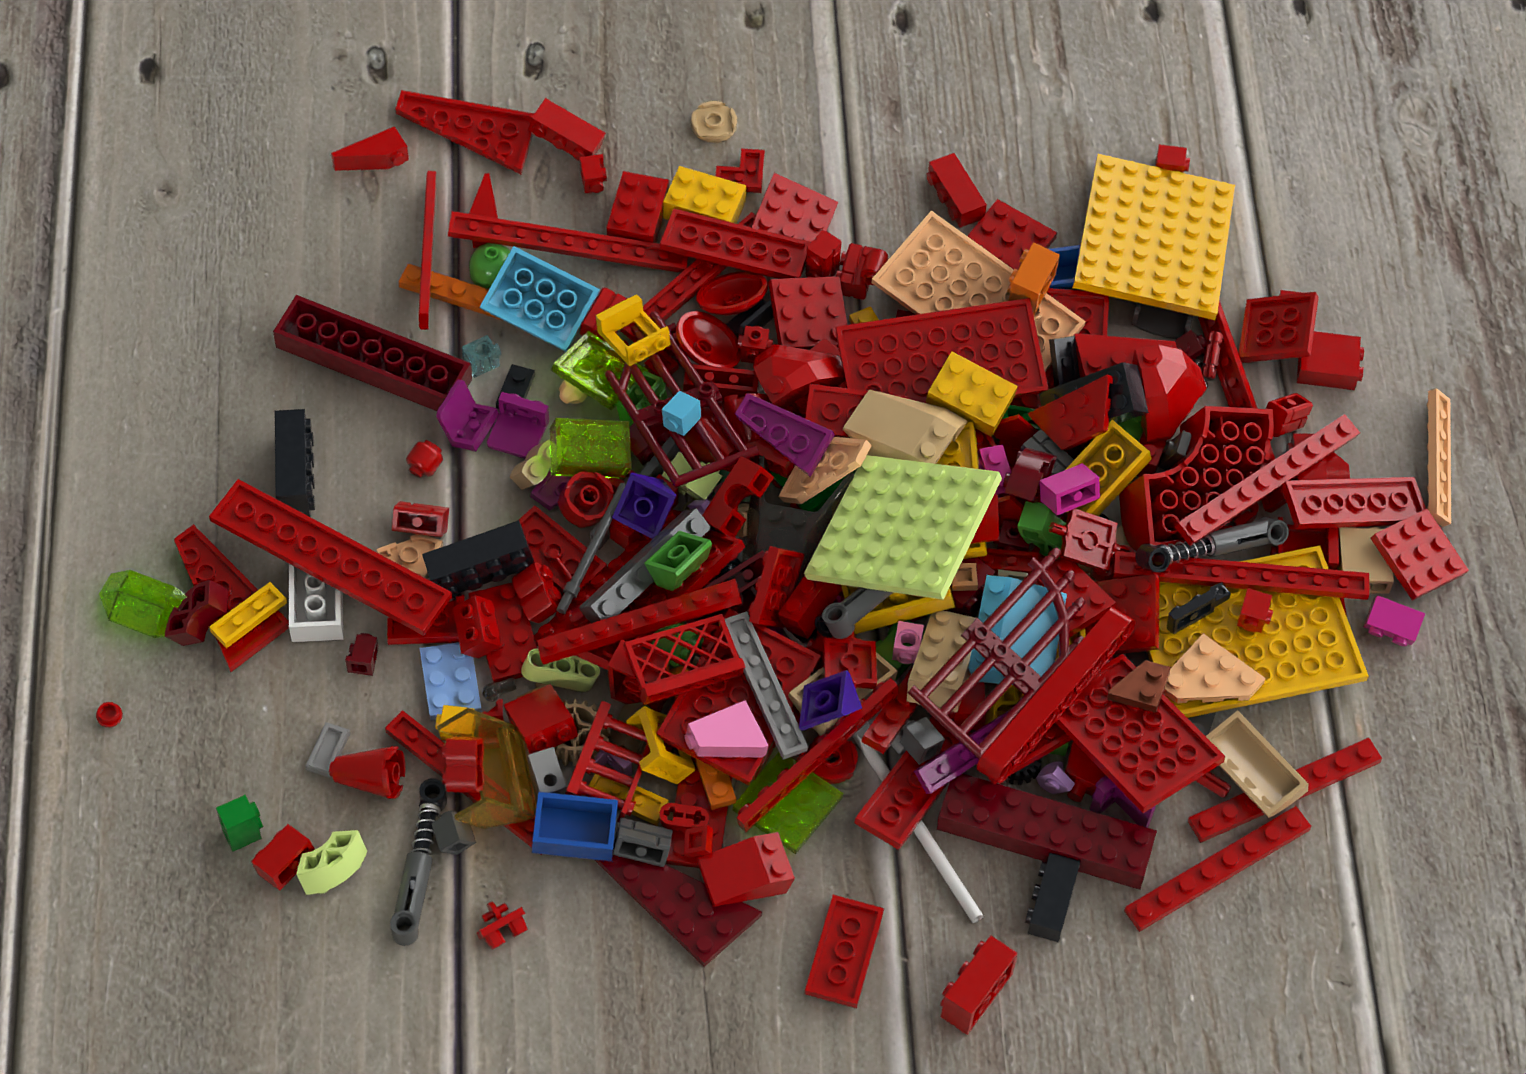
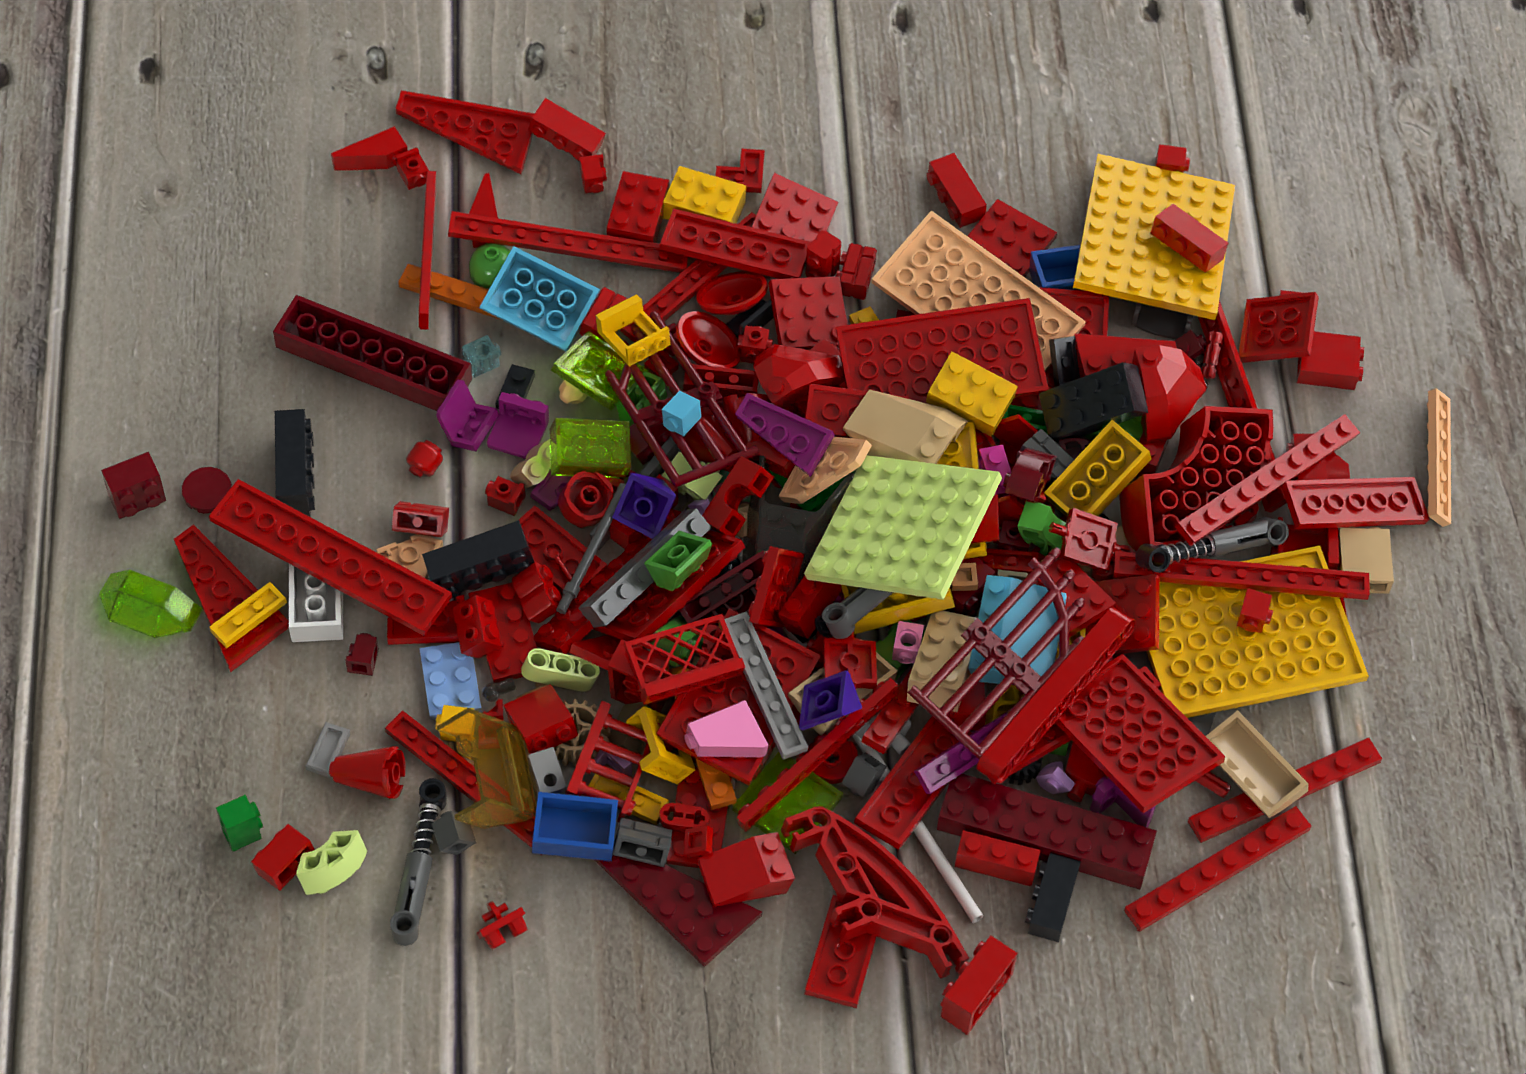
(109, 714): red plate -> none
(134, 485): none -> dark red brick
(196, 613): dark red brick -> none
(205, 489): none -> dark red tile
(412, 168): none -> red brick
(464, 764): red brick -> none
(505, 495): none -> red brick
(639, 621): red plate -> none
(714, 122): tan tile -> none
(864, 775): none -> dark grey brick
(872, 264): red brick -> none
(909, 916): none -> red piece
(922, 740): dark grey brick -> none
(997, 858): none -> red brick
(1034, 275): orange brick -> none
(1069, 489): dark pink brick -> none
(1076, 415): red wing -> none
(1142, 686): copper wing -> none
(1175, 450): dark grey plate -> none
(1189, 238): none -> red brick
(1197, 608): black hinge -> none
(1211, 675): light nougat plate -> none
(1289, 413): red brick -> none
(1394, 621): dark pink brick -> none
(1419, 554): plate -> none

